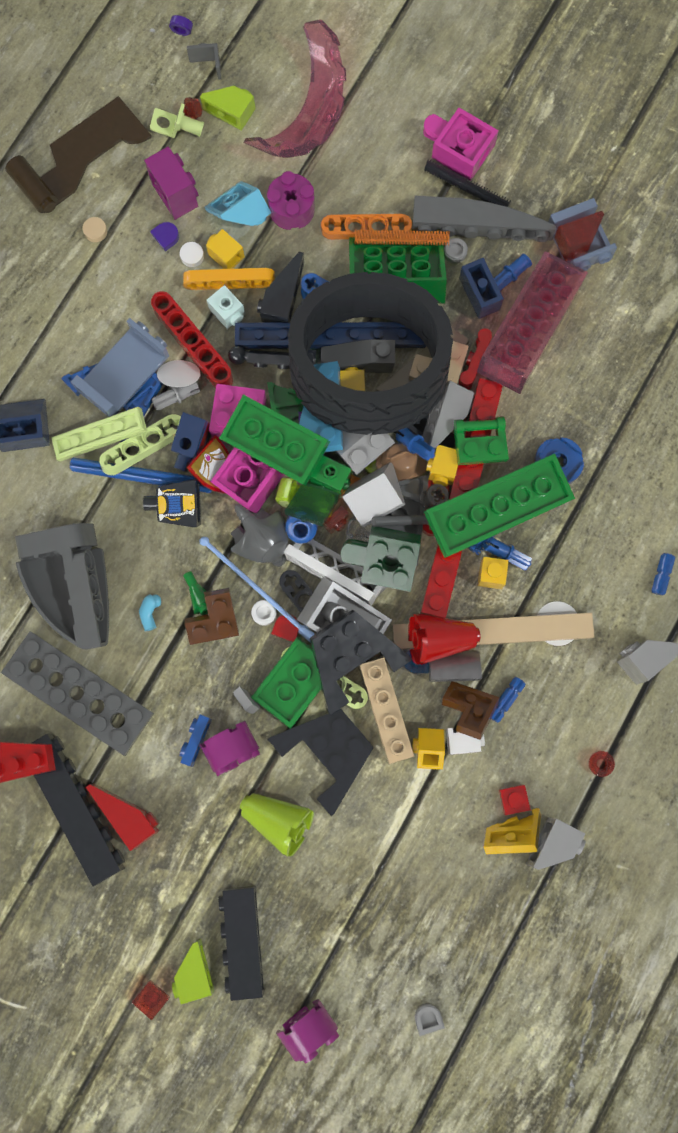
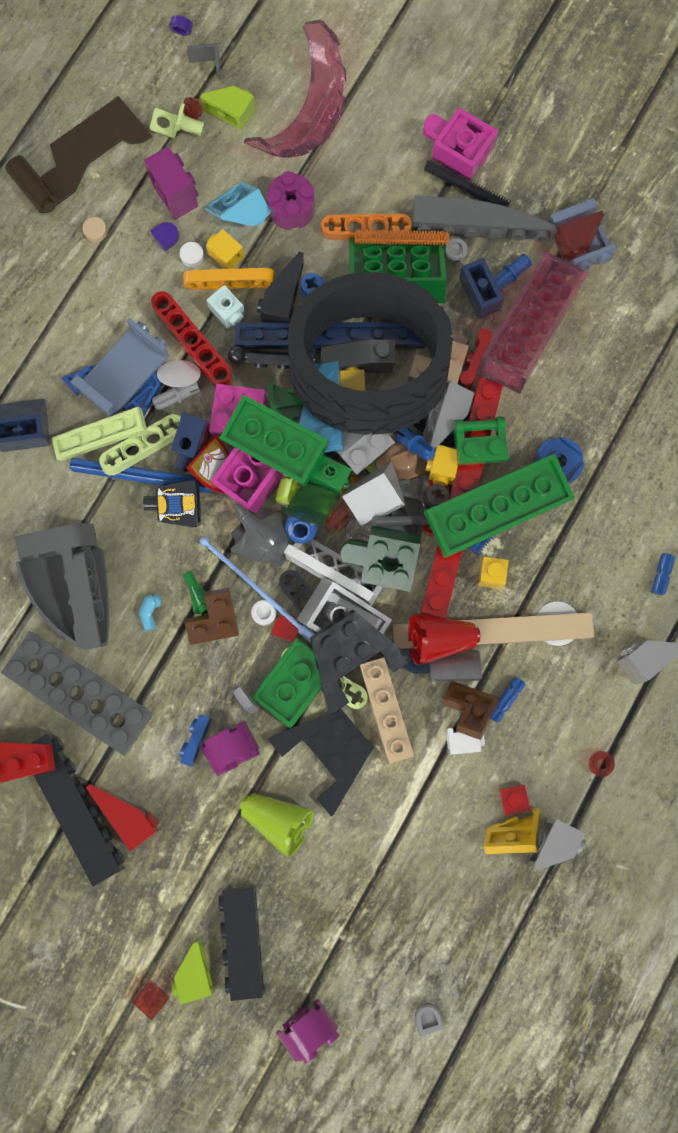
(429, 748): yellow brick -> none
(508, 552): blue axle -> none

